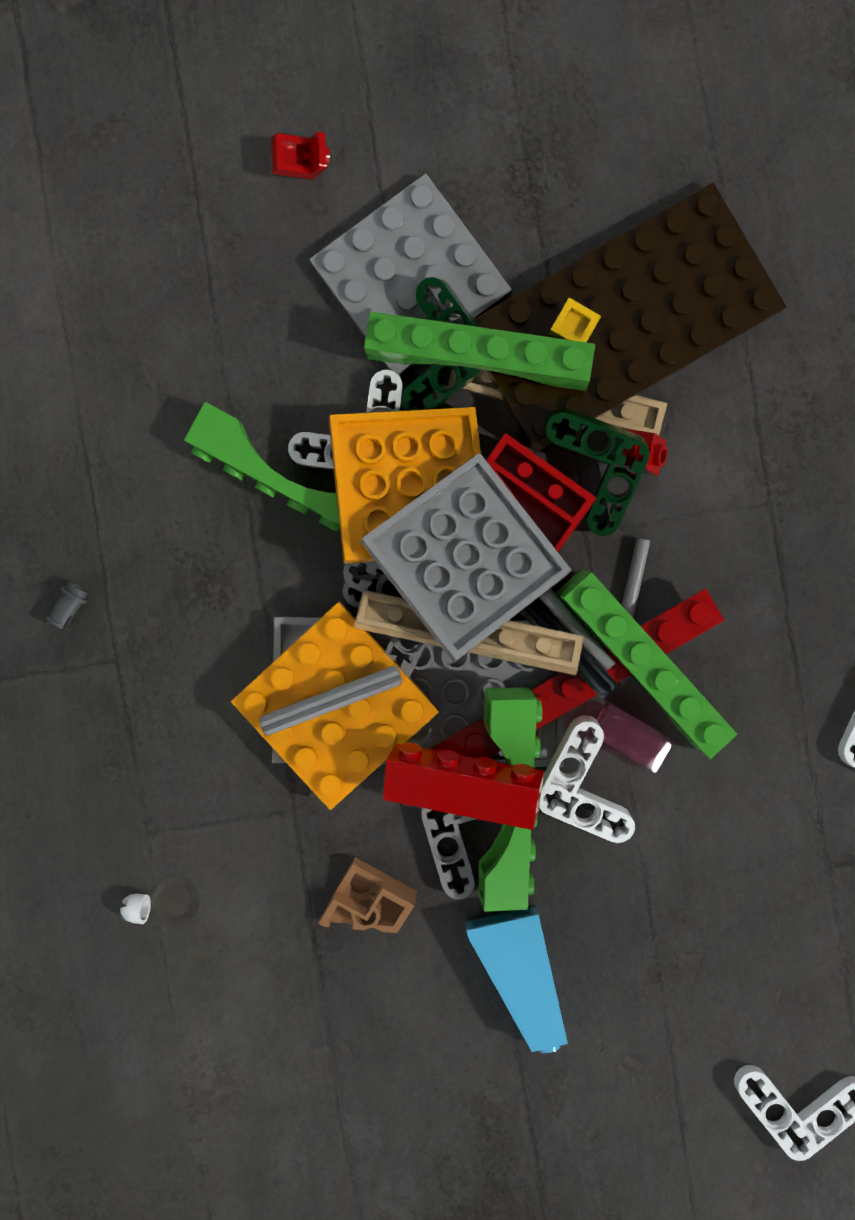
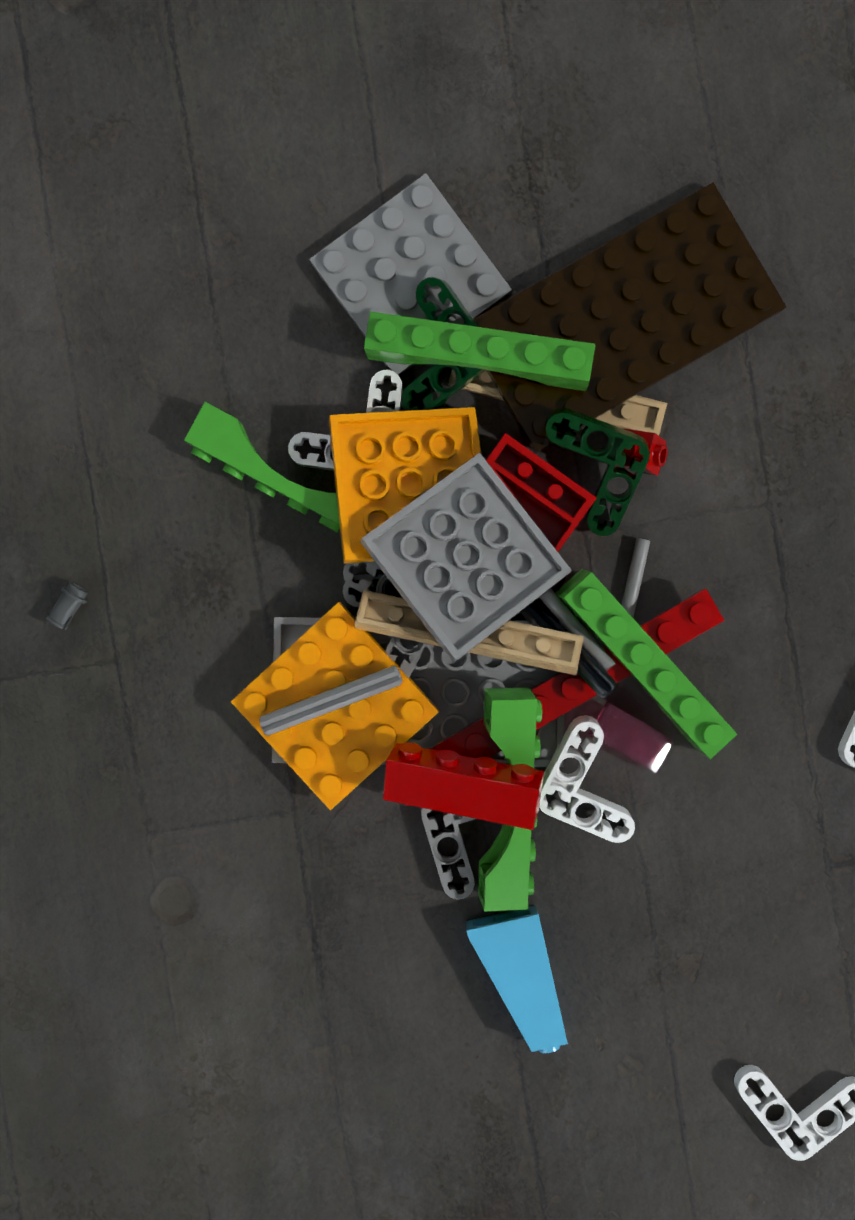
(136, 908): white hinge -> none
(299, 155): red bracket -> none
(369, 900): medium nougat slope -> none
(574, 322): yellow plate -> none

